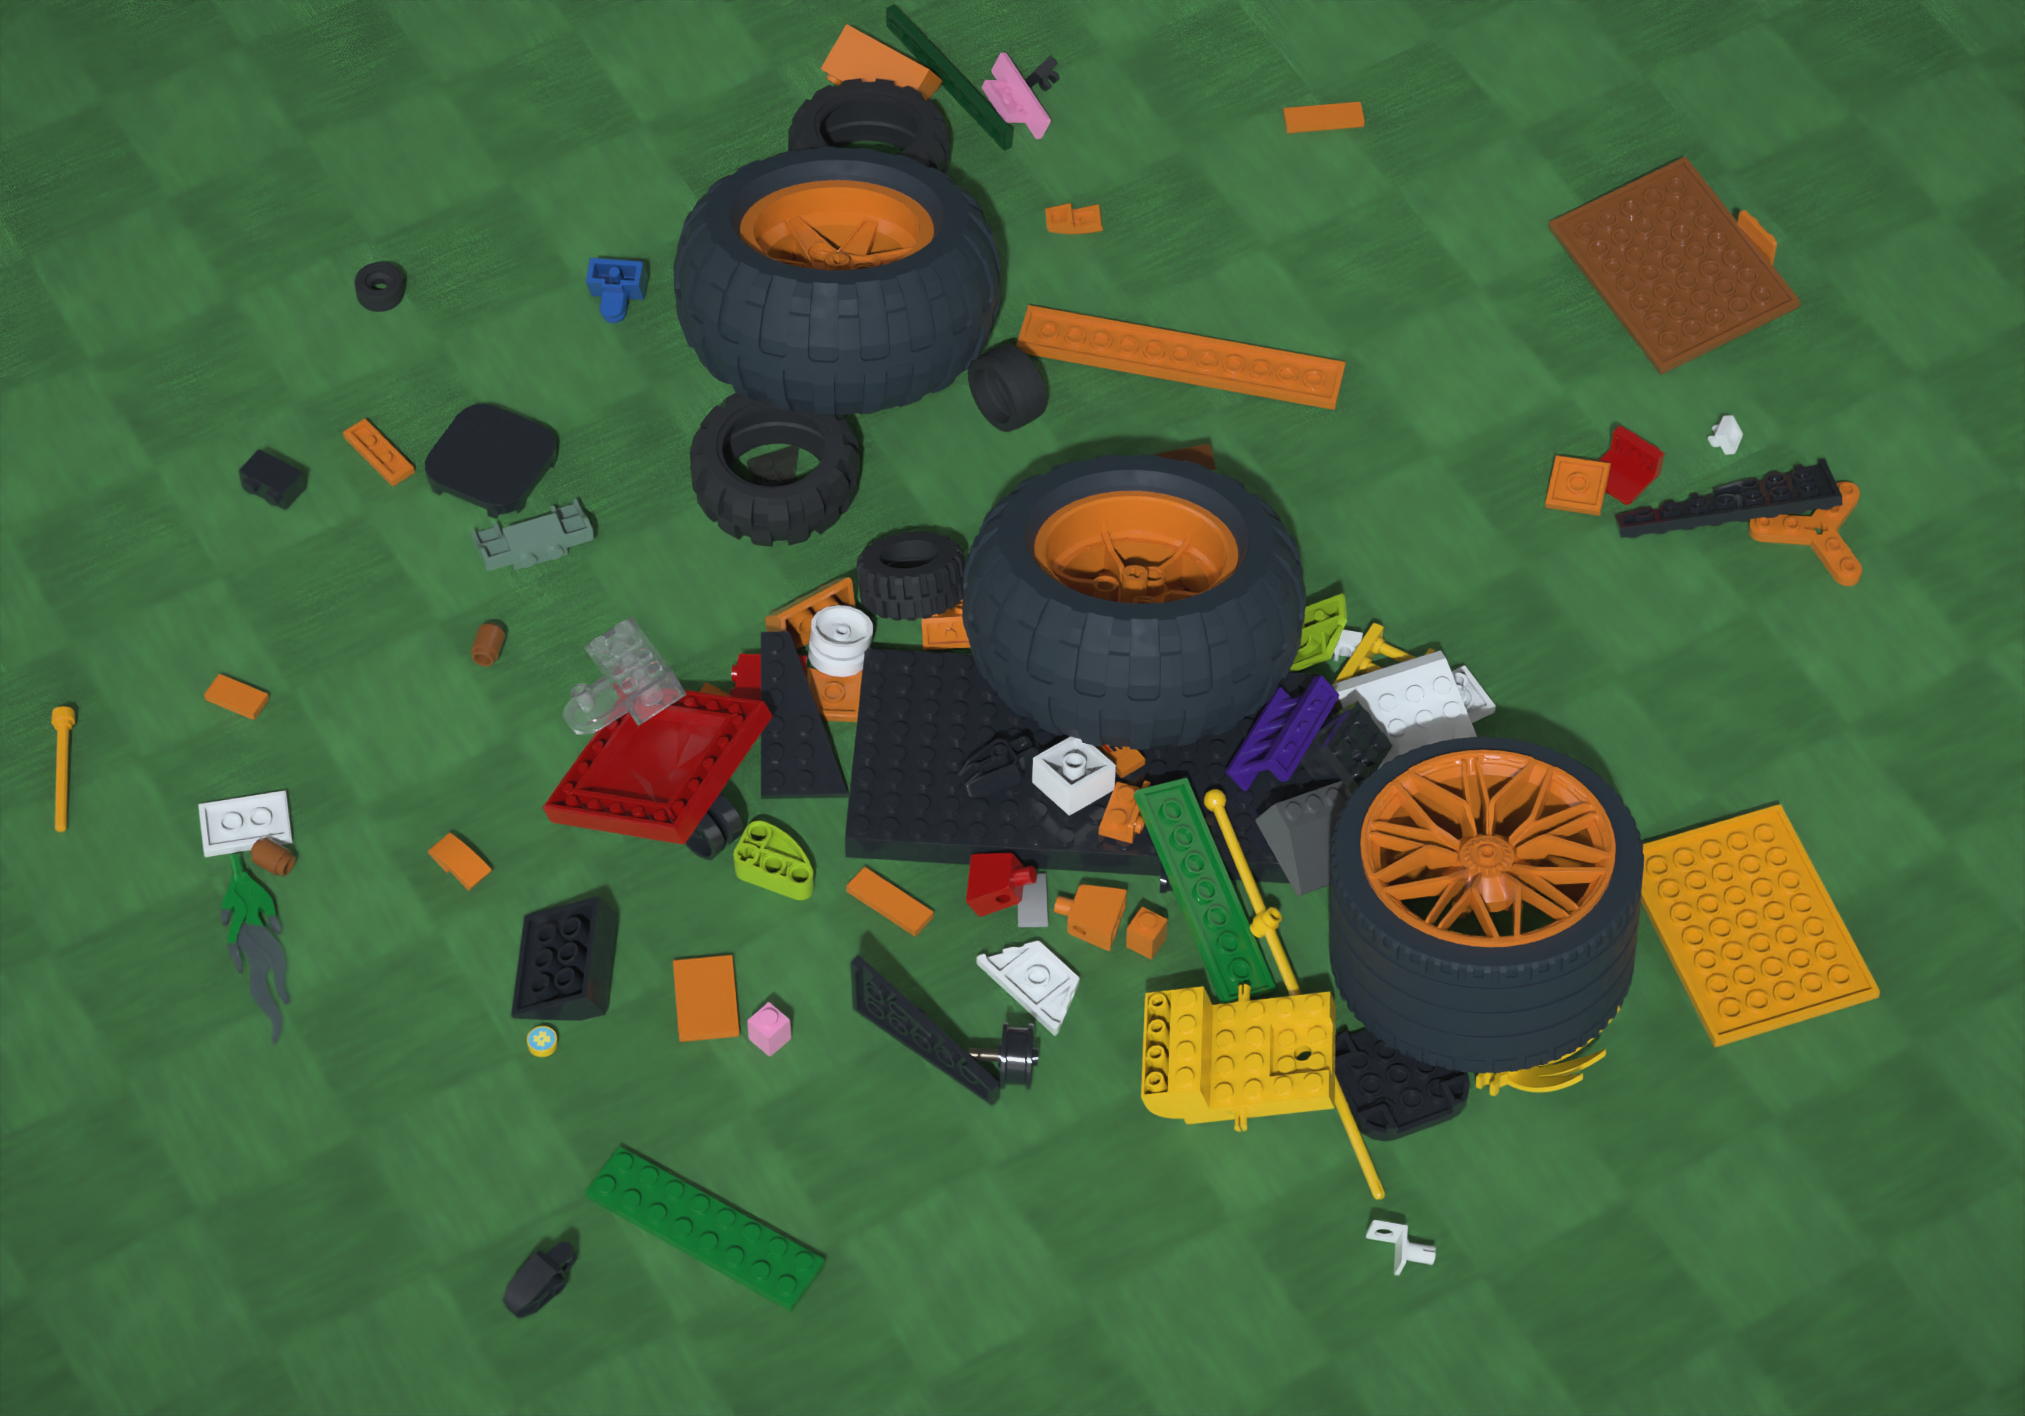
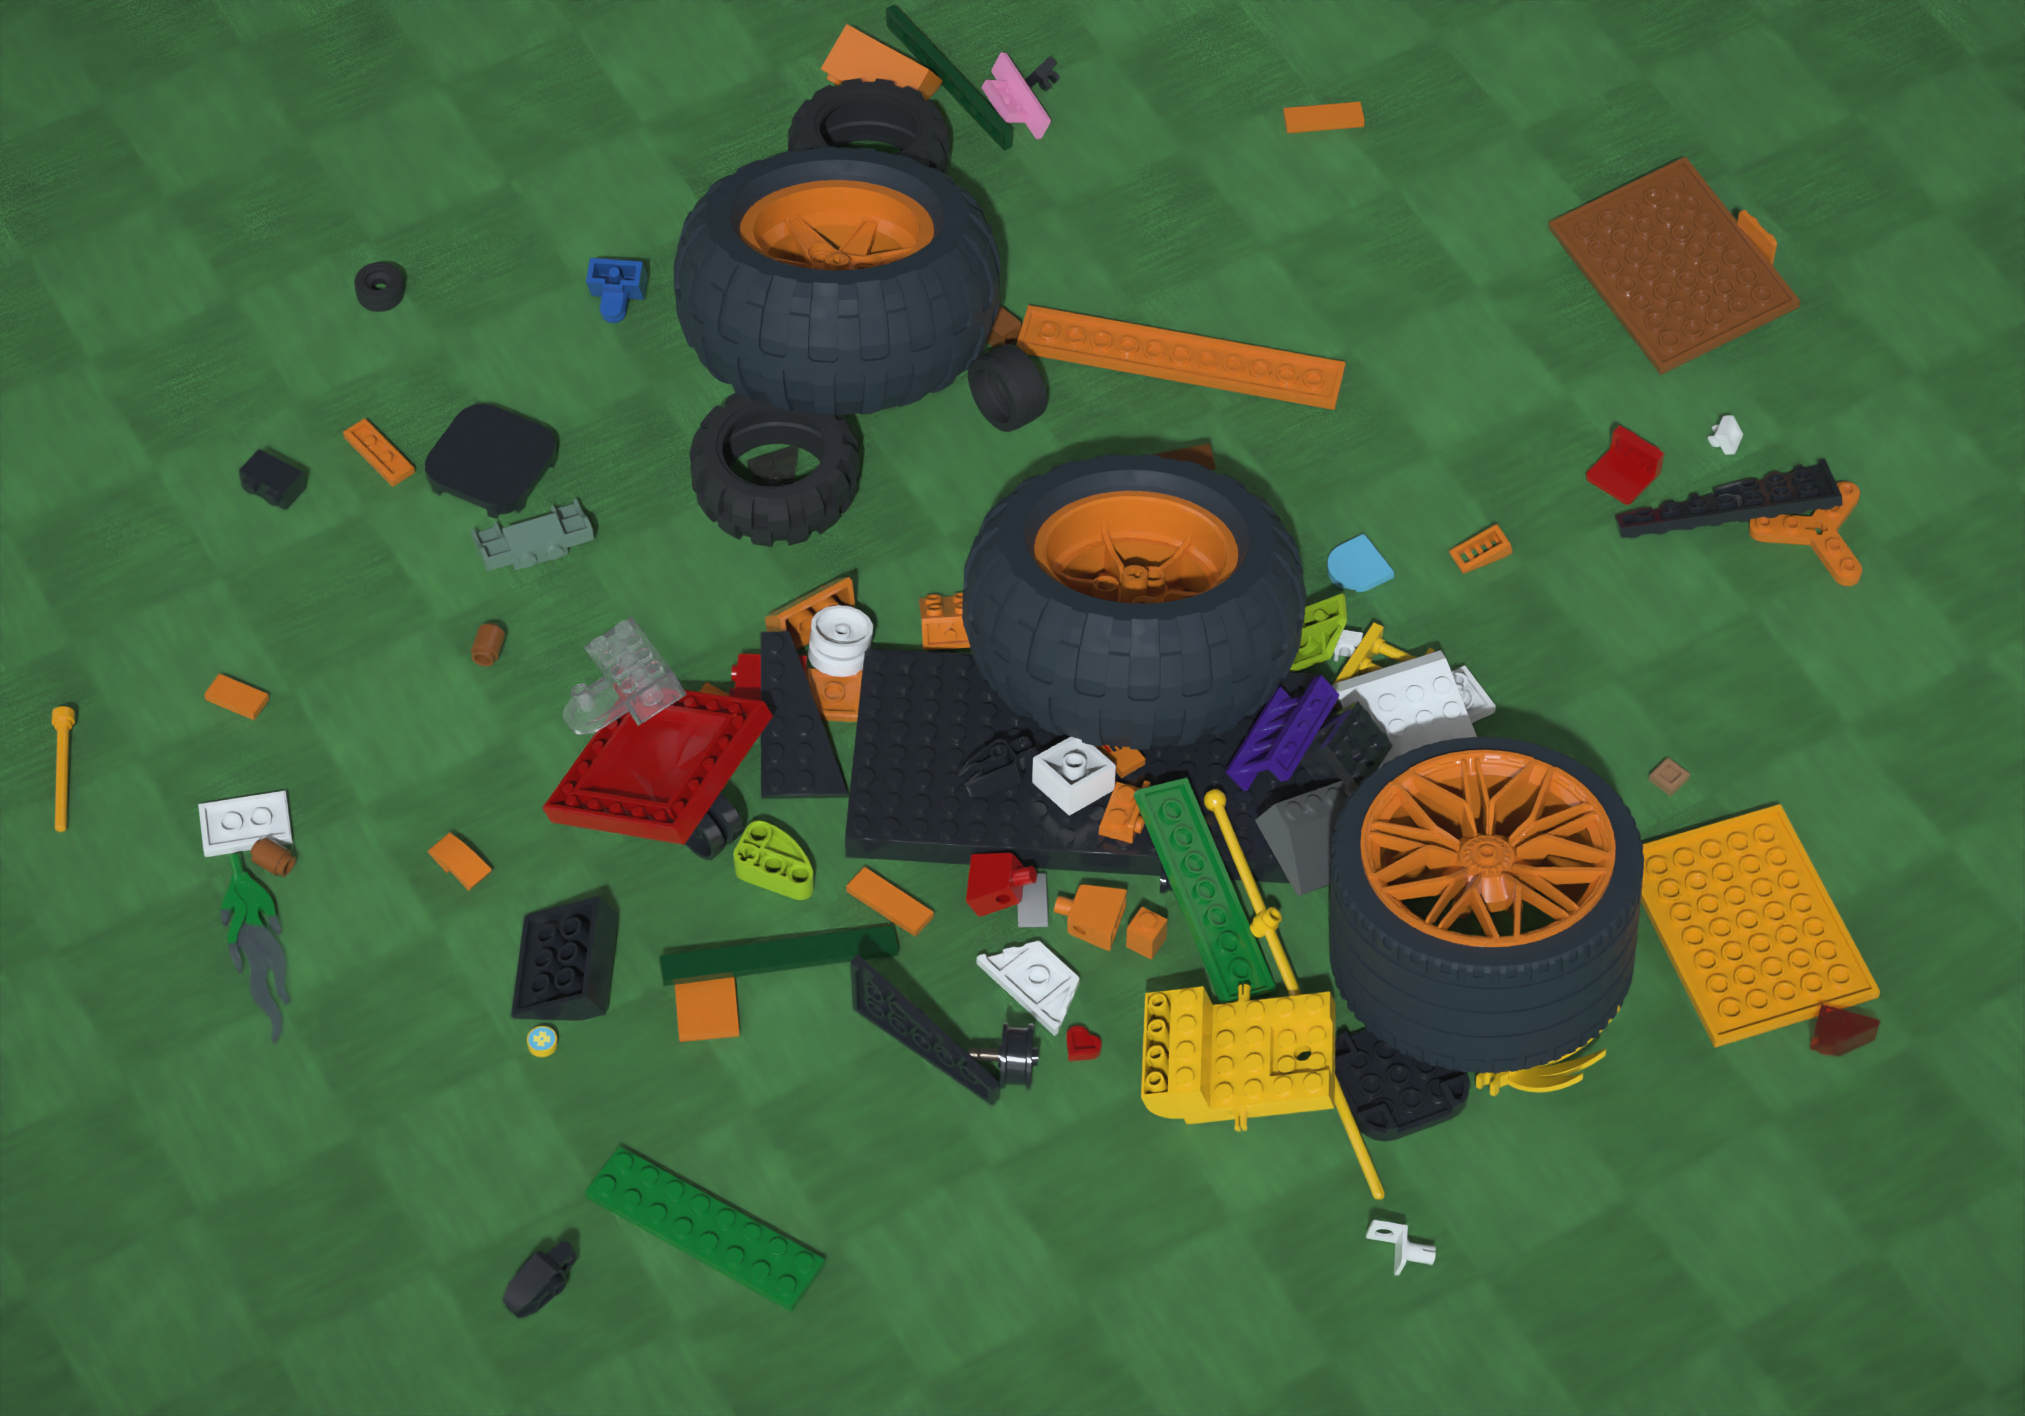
(769, 1029): bright pink brick -> none
(777, 955): none -> dark green tile
(911, 575): black tyre -> none
(1004, 329): none -> dark orange brick
(1065, 220): orange slope -> none
(1082, 1044): none -> red tile
(1358, 565): none -> medium azure tile
(1484, 538): none -> orange slope
(1578, 485): orange tile -> none
(1669, 776): none -> medium nougat tile
(1842, 1031): none -> clear red slope

